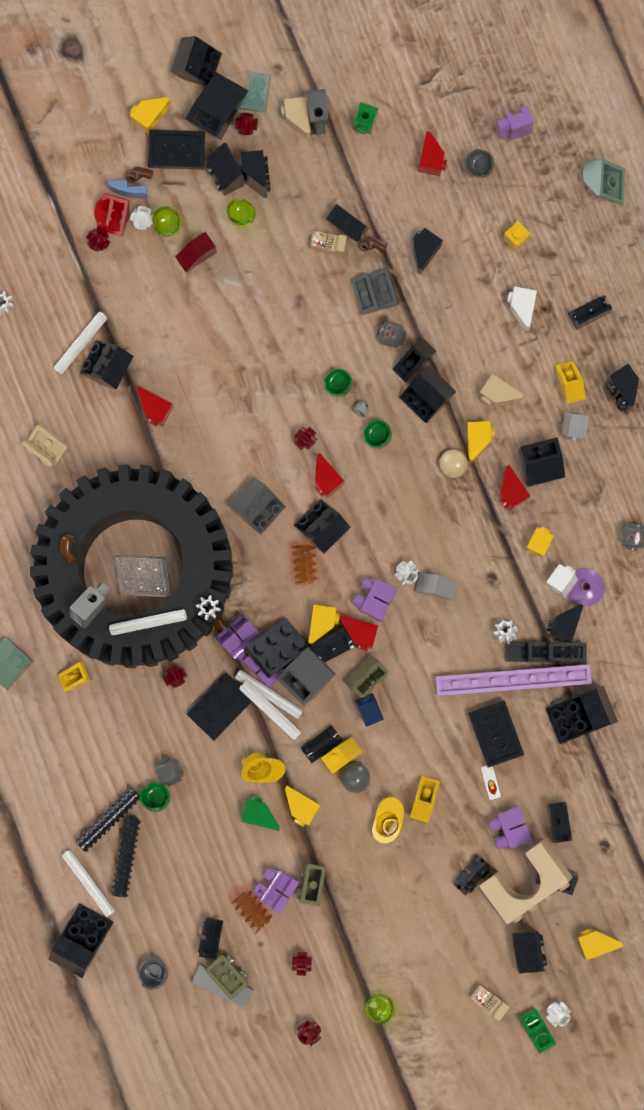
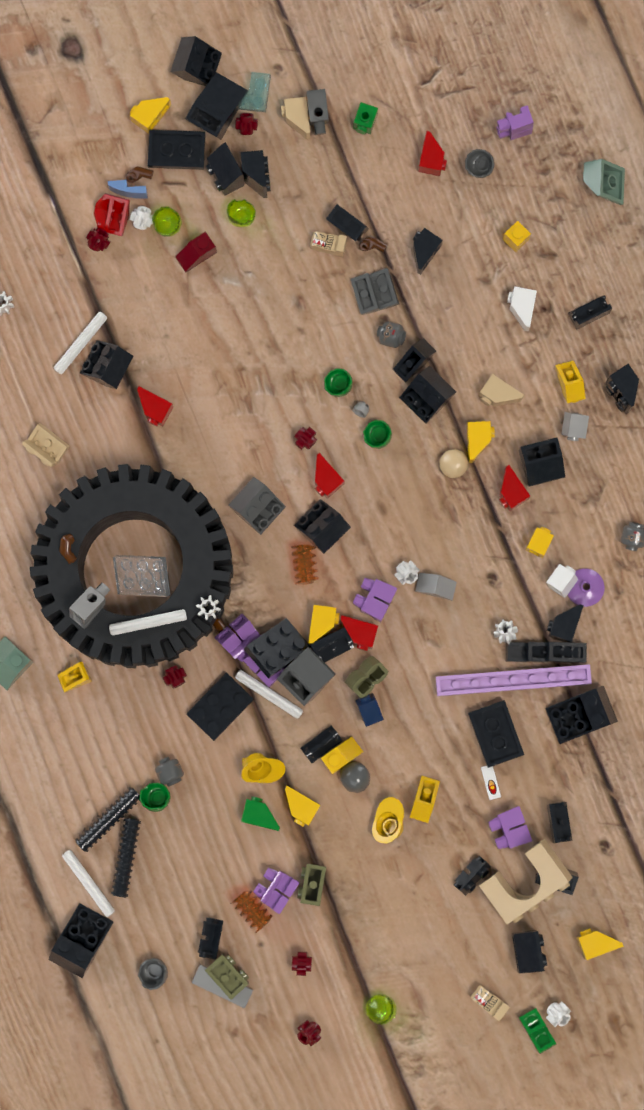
(273, 713): white axle -> none

